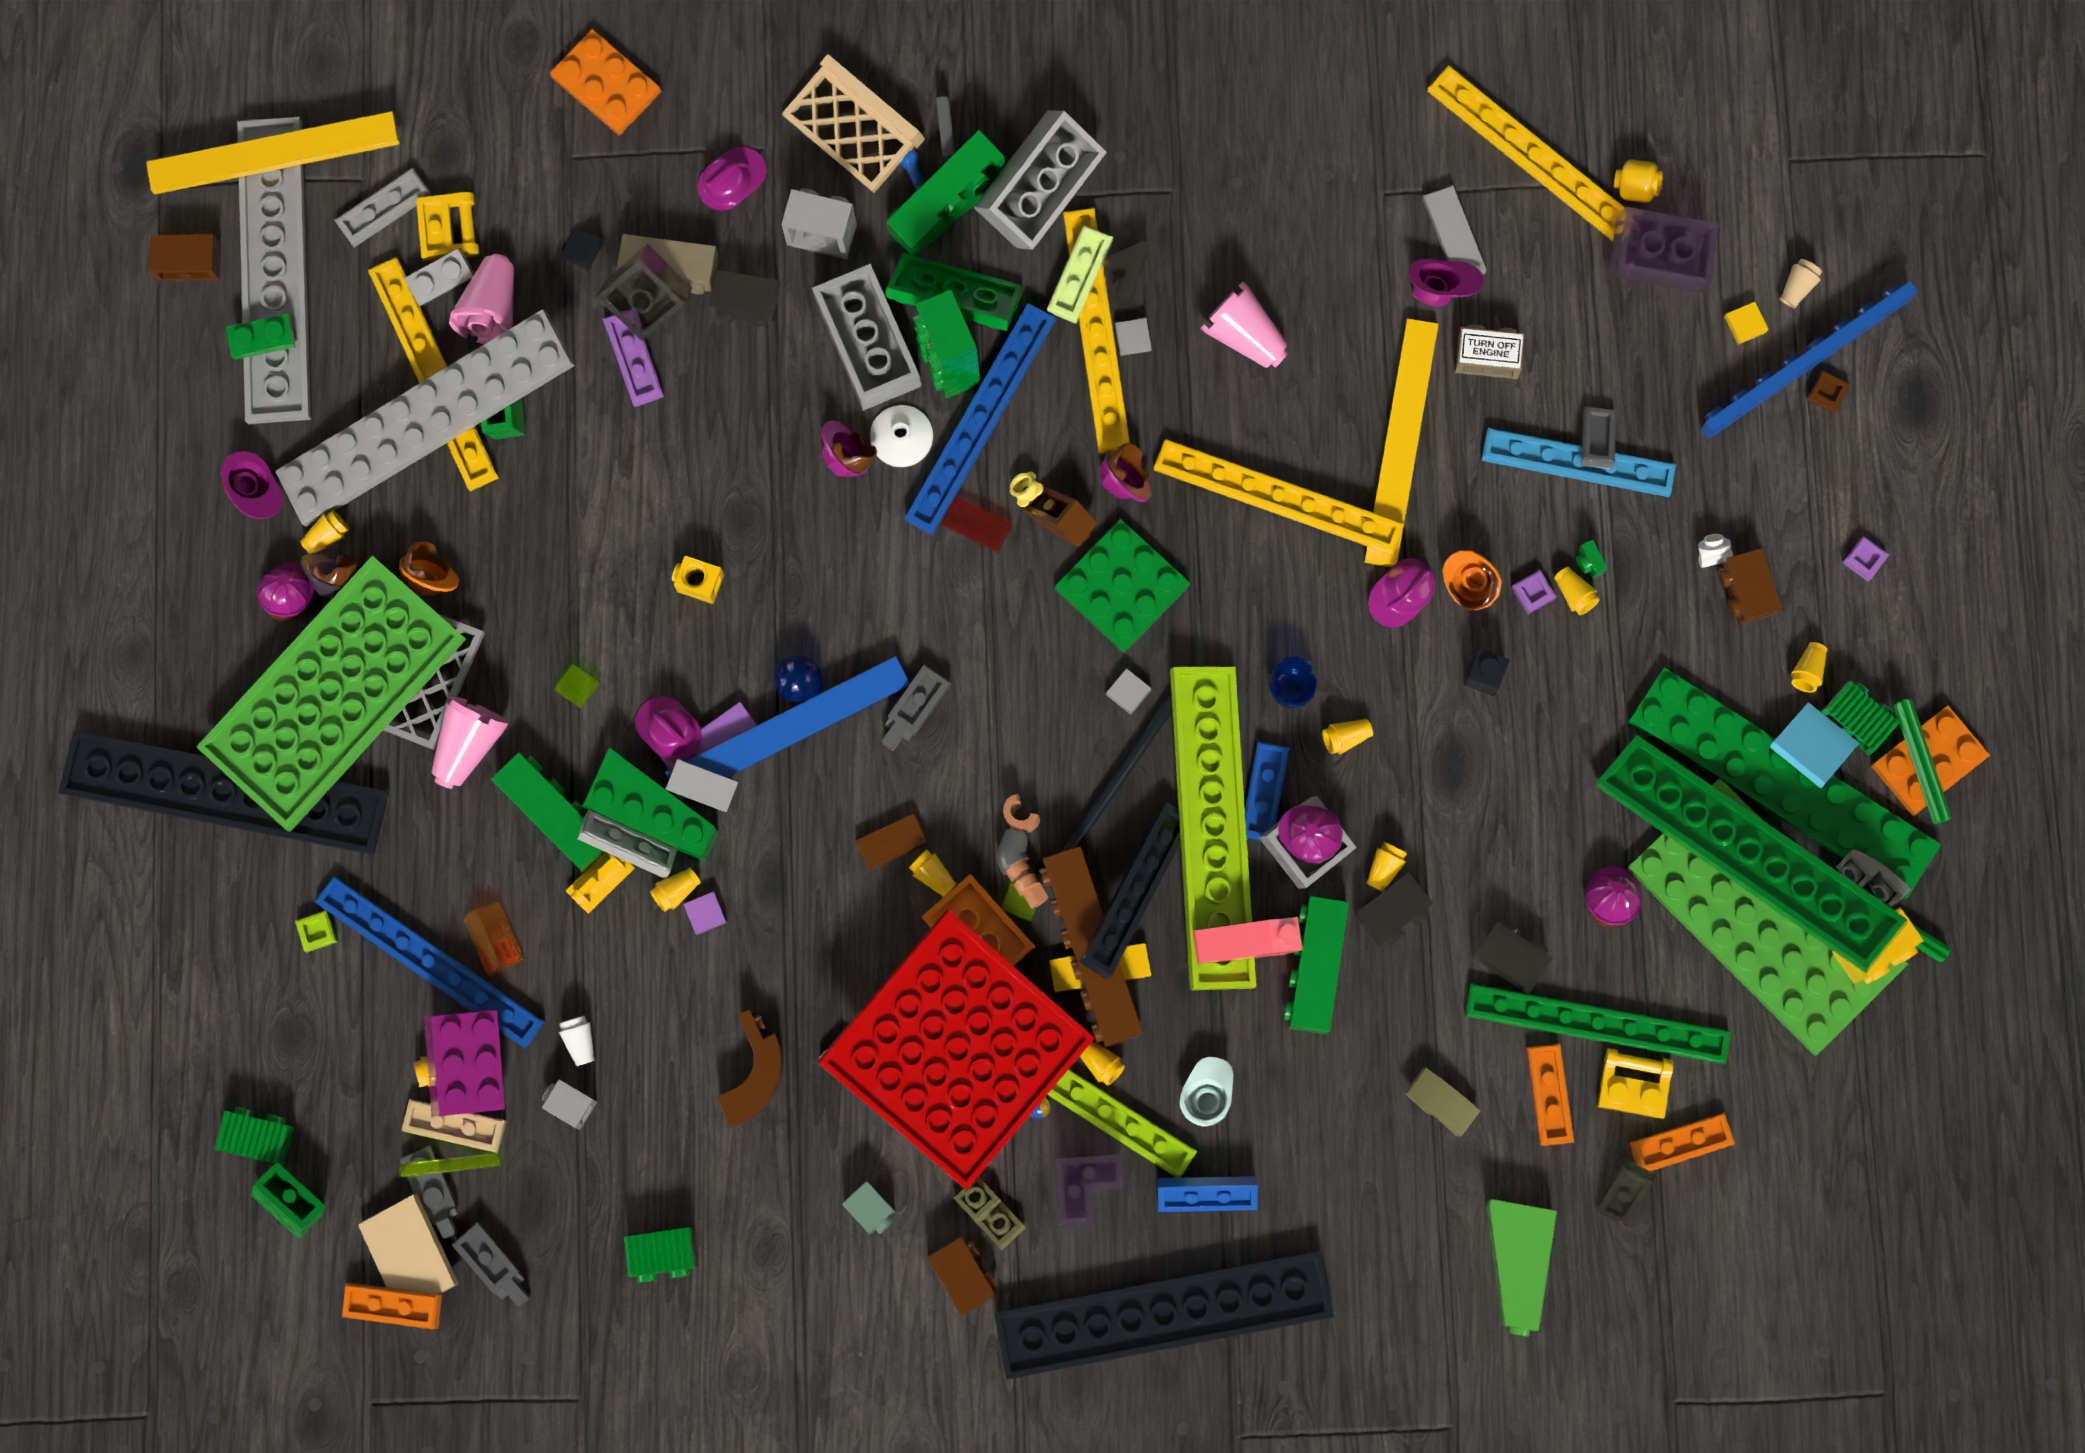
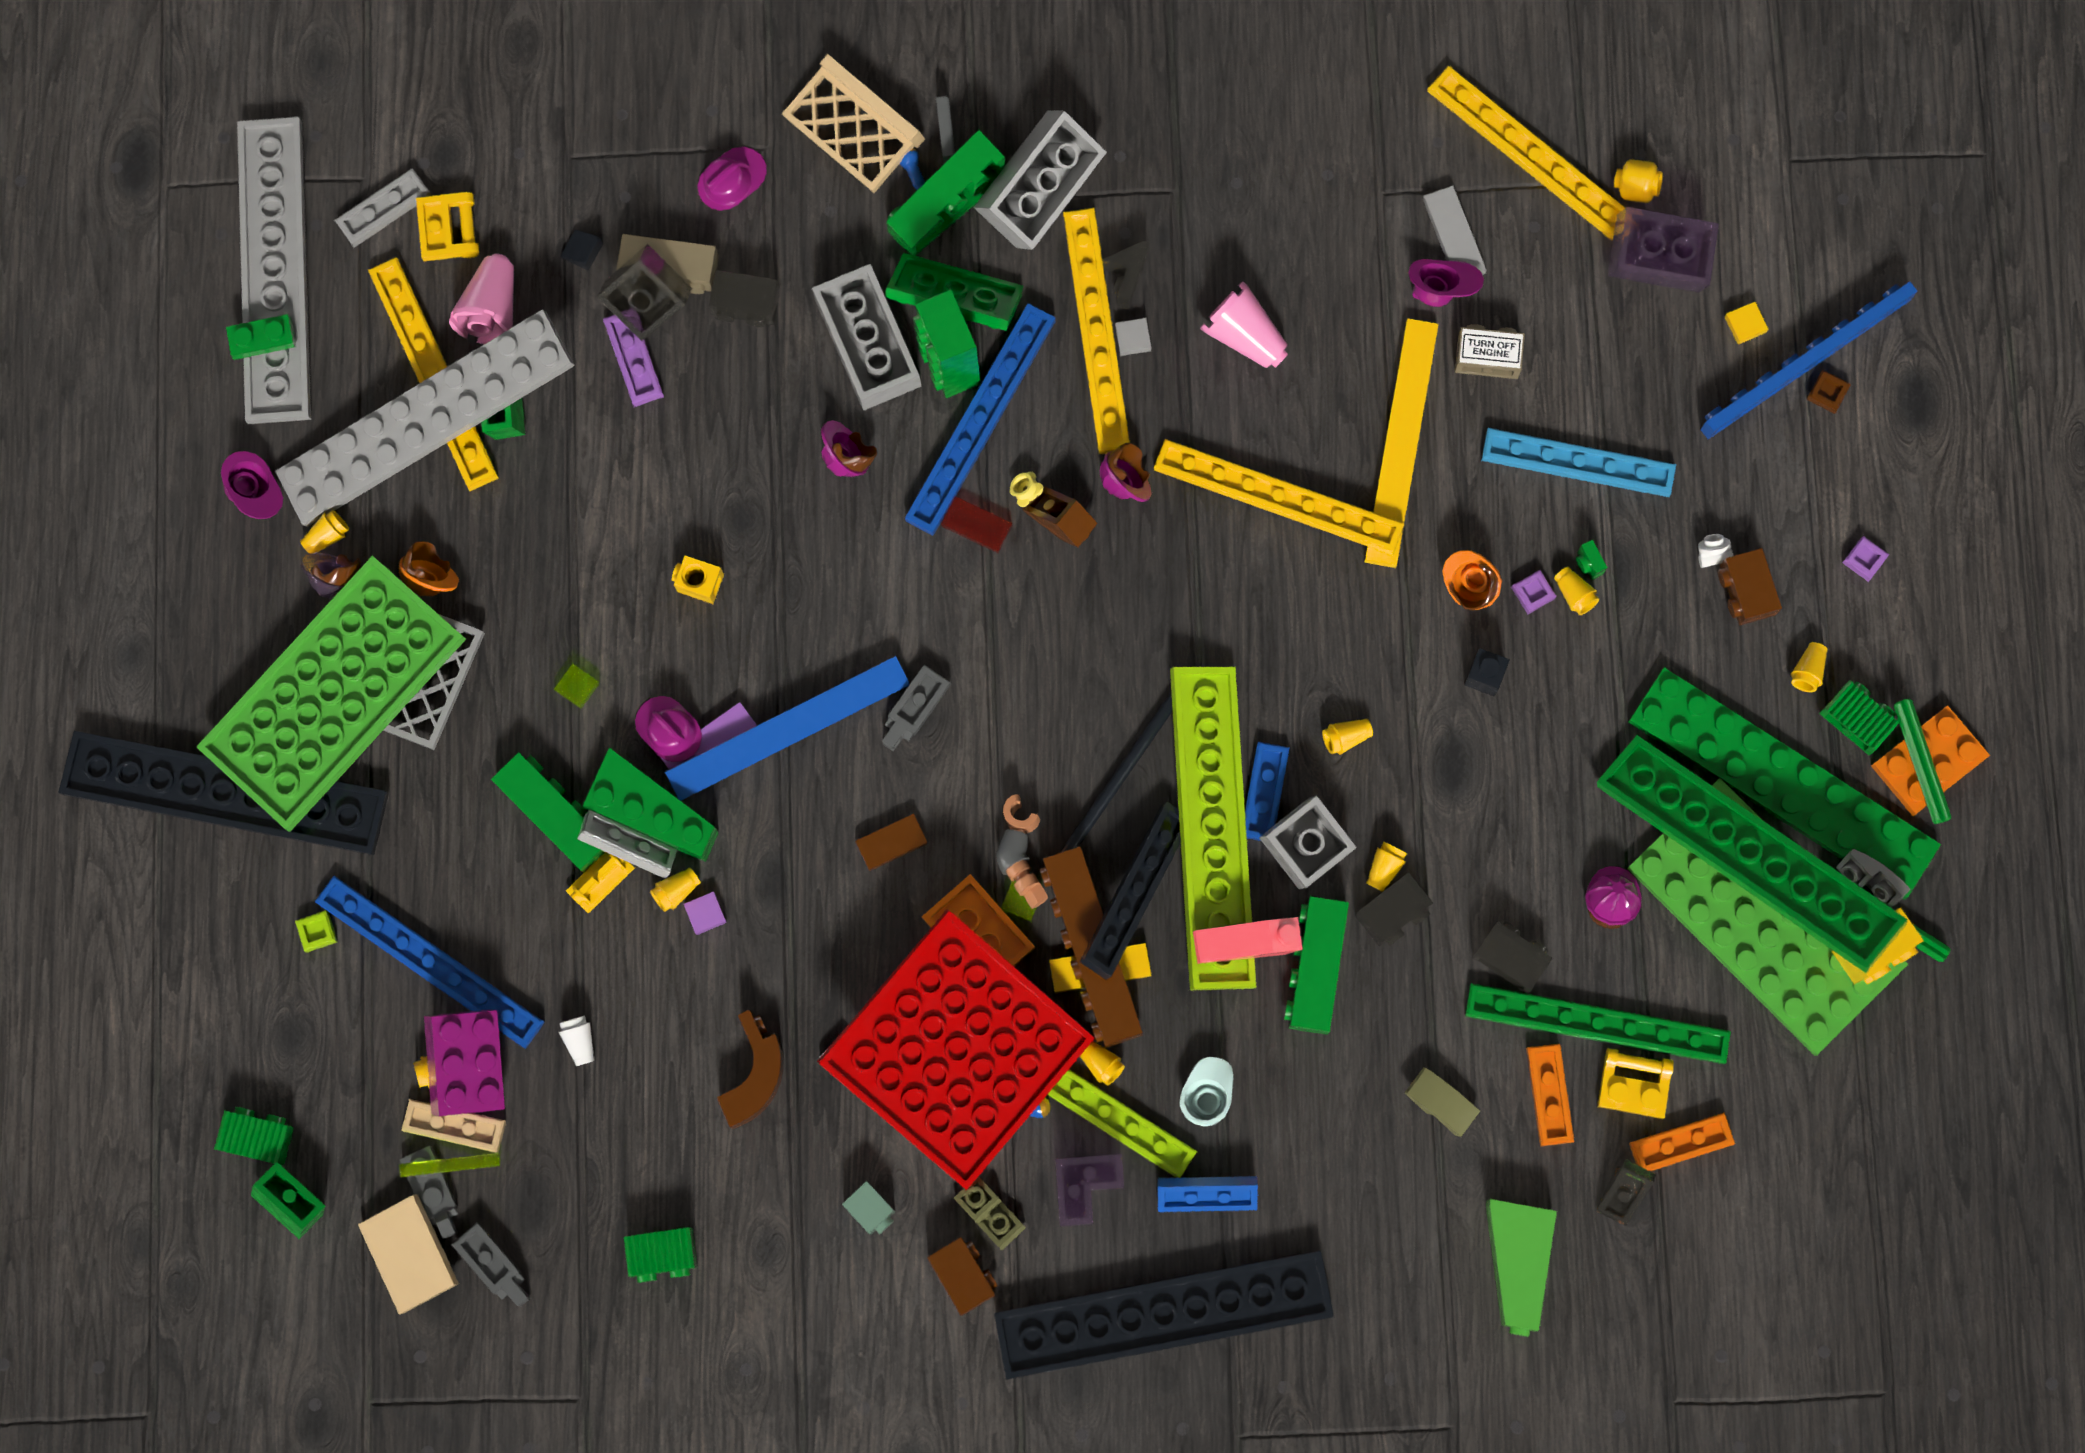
(185, 256): reddish brown brick -> none
(272, 153): yellow tile -> none
(285, 591): magenta piece -> none
(392, 1305): orange tile -> none
(439, 277): light grey plate -> none
(464, 740): bright pink cone -> none
(493, 938): clear orange slope -> none
(568, 1104): light grey brick -> none
(605, 82): orange plate -> none
(701, 785): light grey tile -> none
(798, 678): clear blue hair -> none
(819, 223): light grey brick -> none
(904, 450): white dish -> none
(932, 873): yellow cone -> none
(1080, 274): yellowish green tile -> none
(1122, 586): green plate -> none
(1128, 691): light grey tile -> none
(1293, 682): clear blue hair -> none
(1310, 833): magenta piece -> none
(1401, 593): magenta piece -> none
(1598, 438): dark grey tile -> none
(1800, 282): tan cone -> none
(1814, 745): medium azure tile -> none

